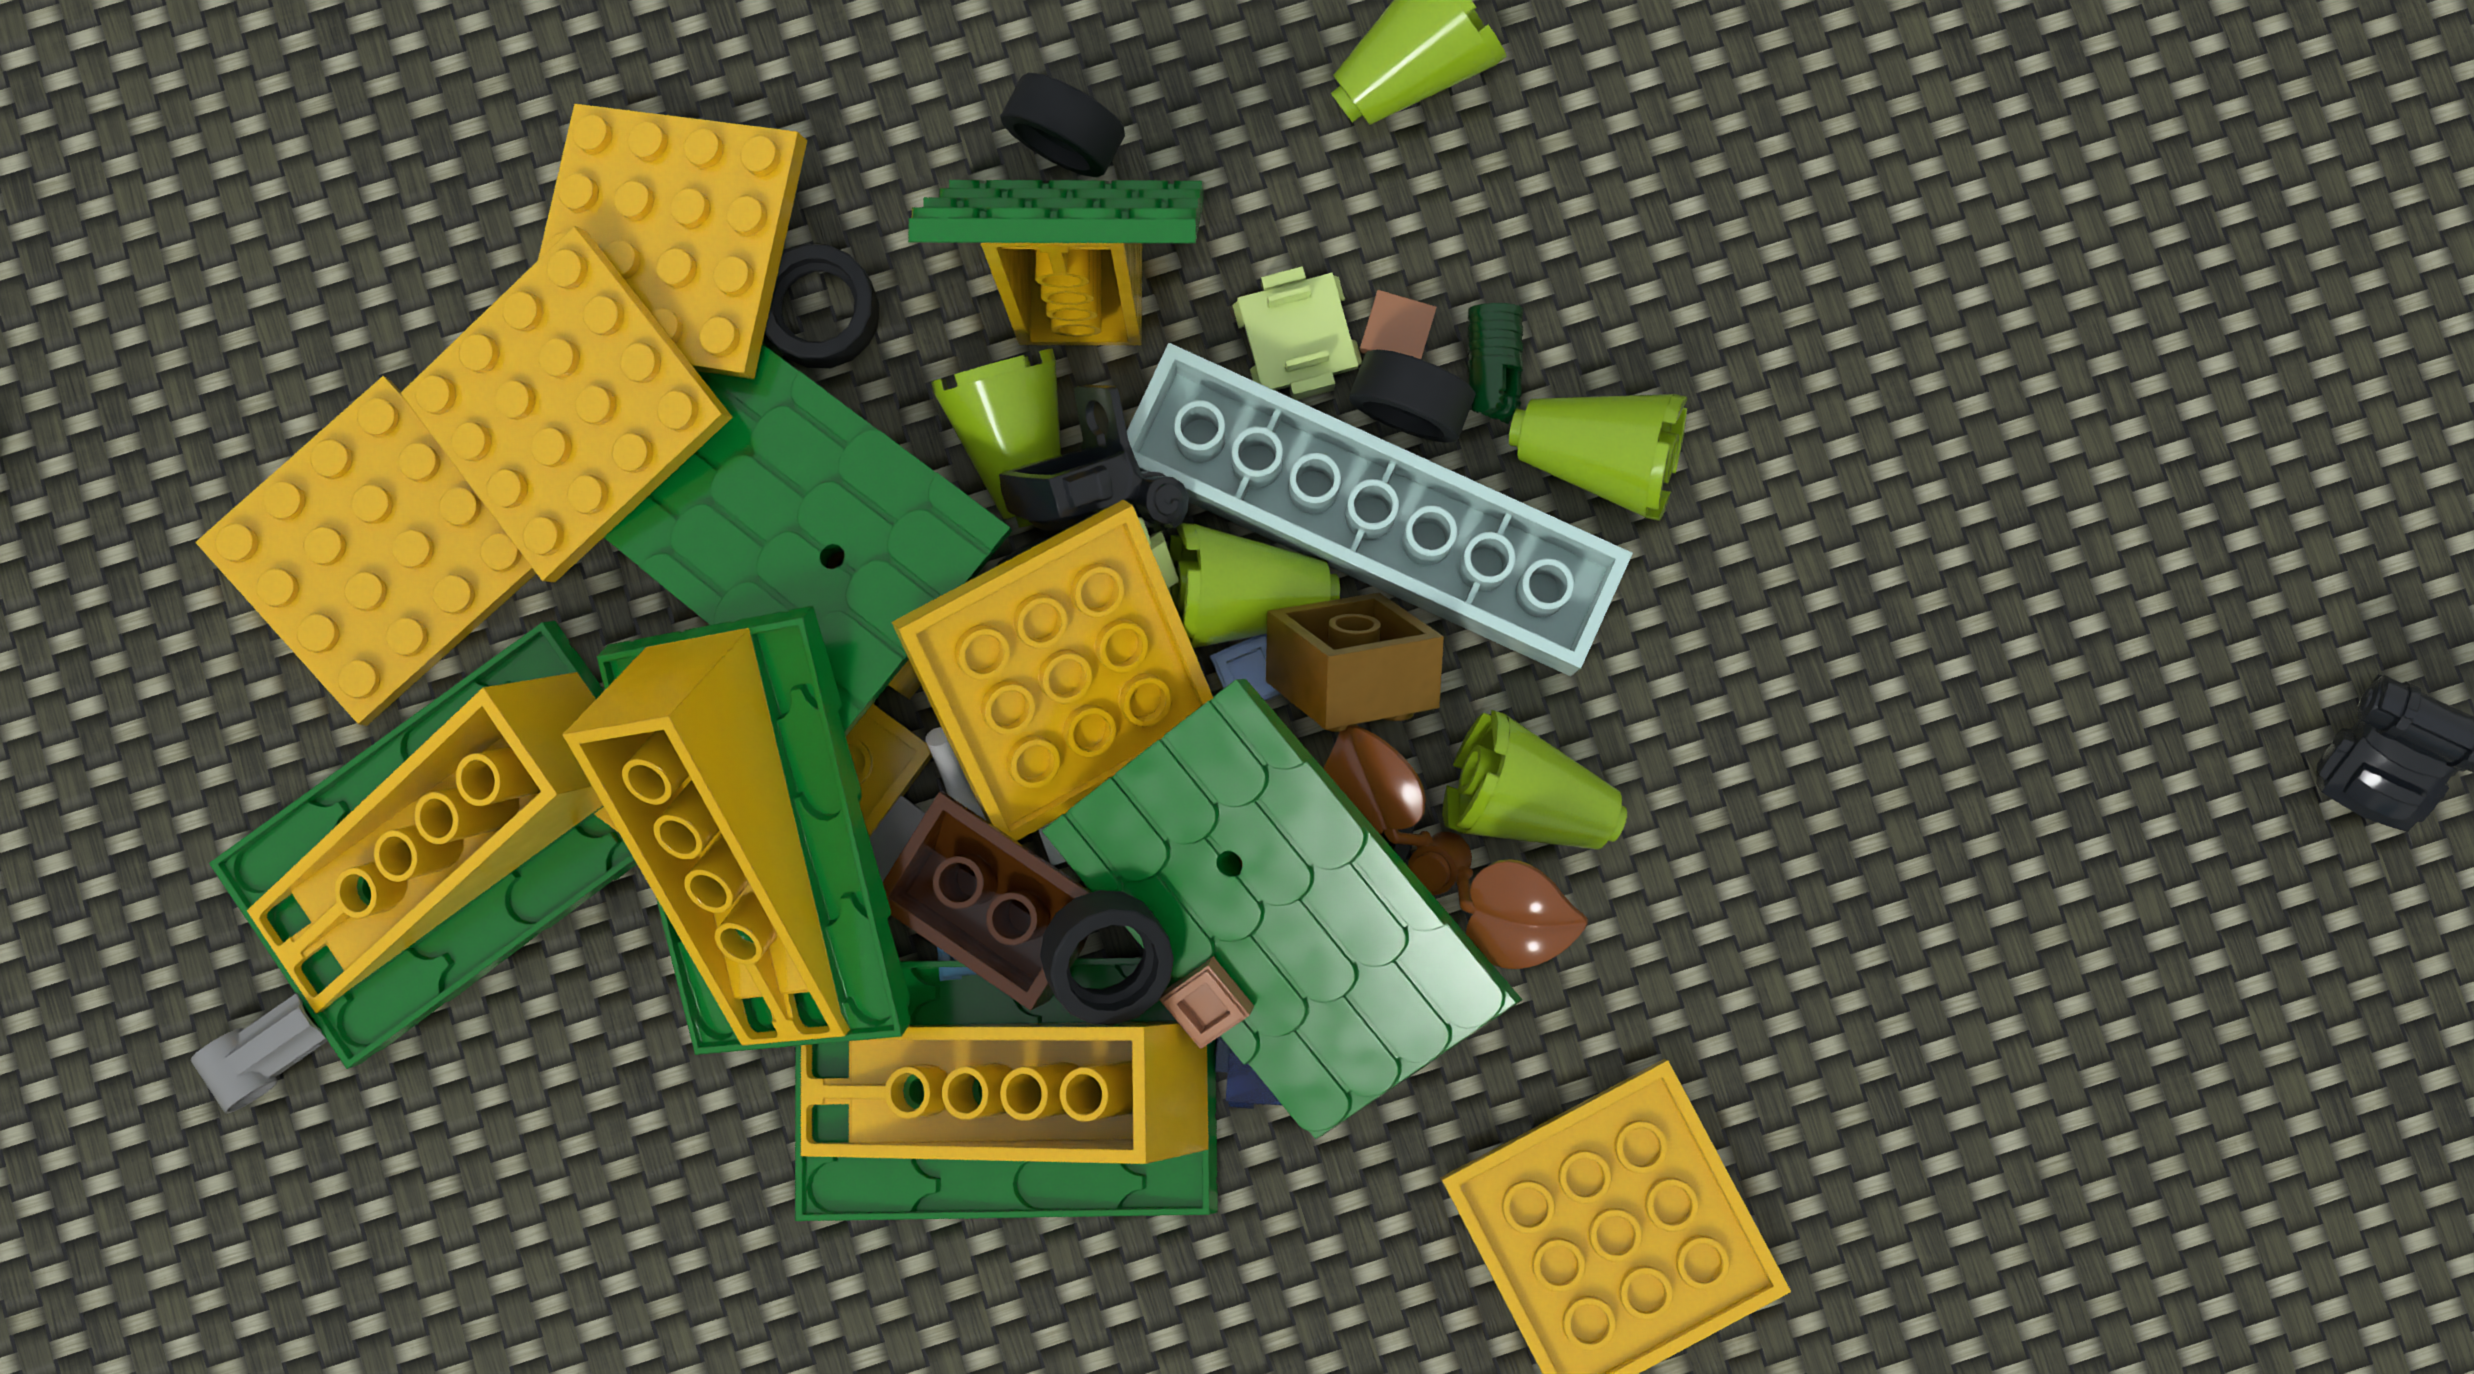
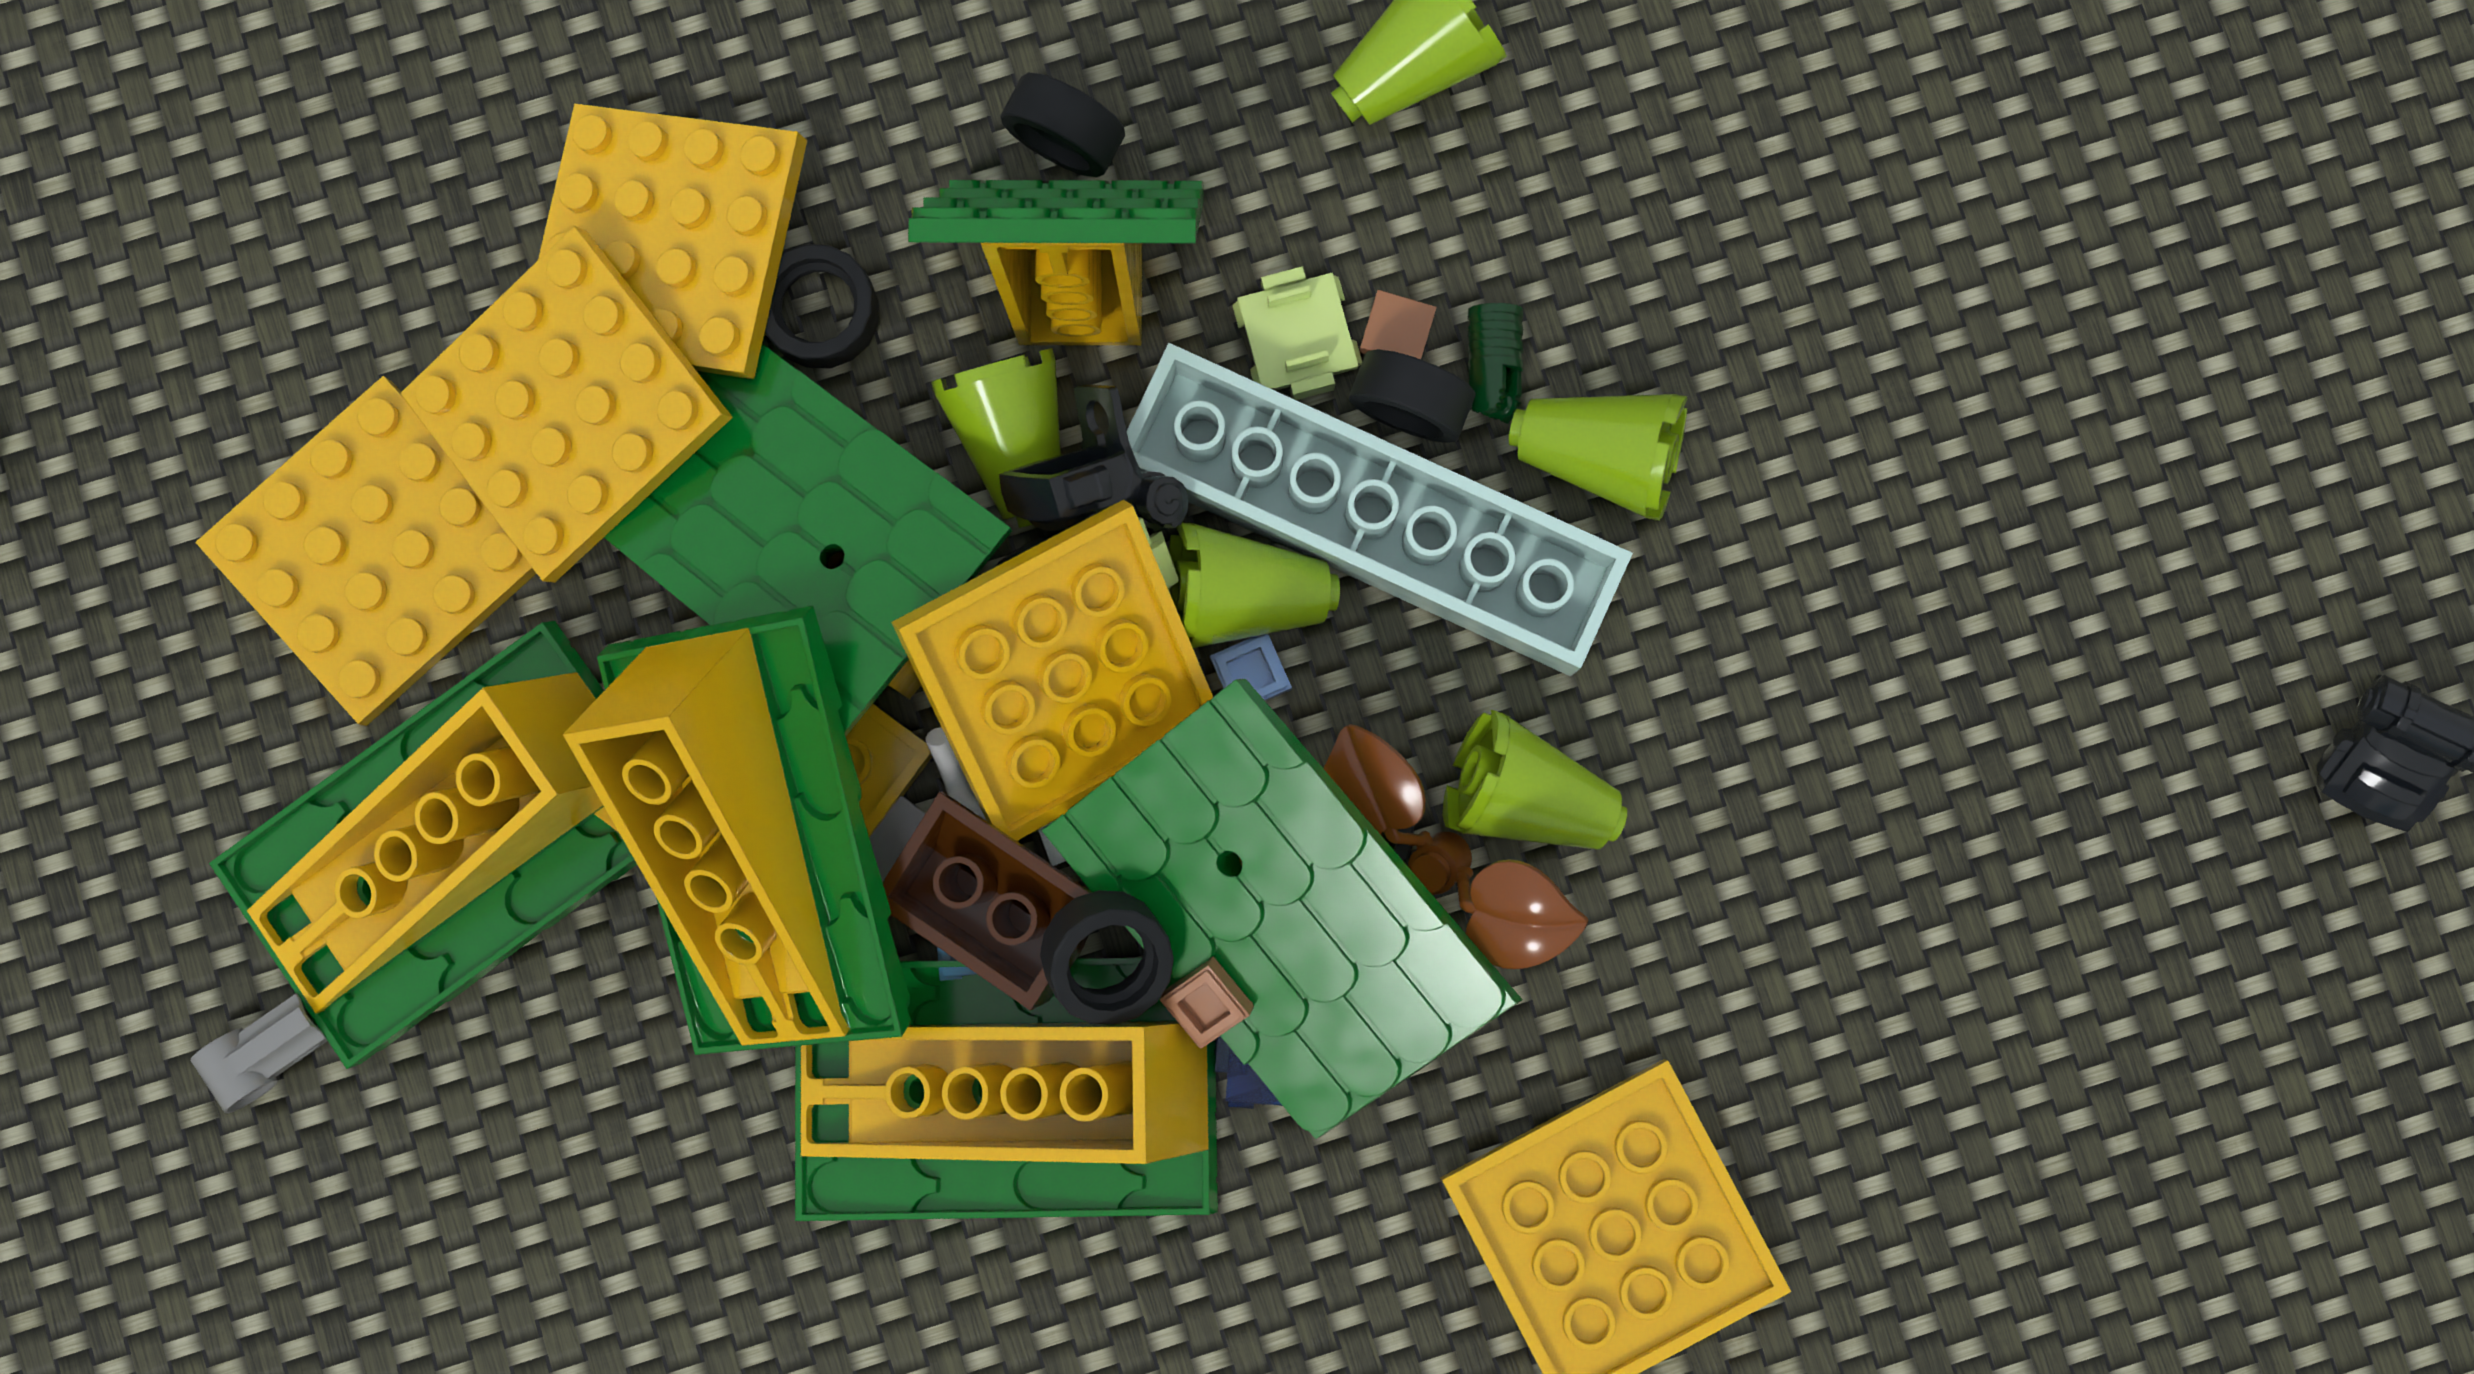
(1354, 660): pearl gold brick -> none

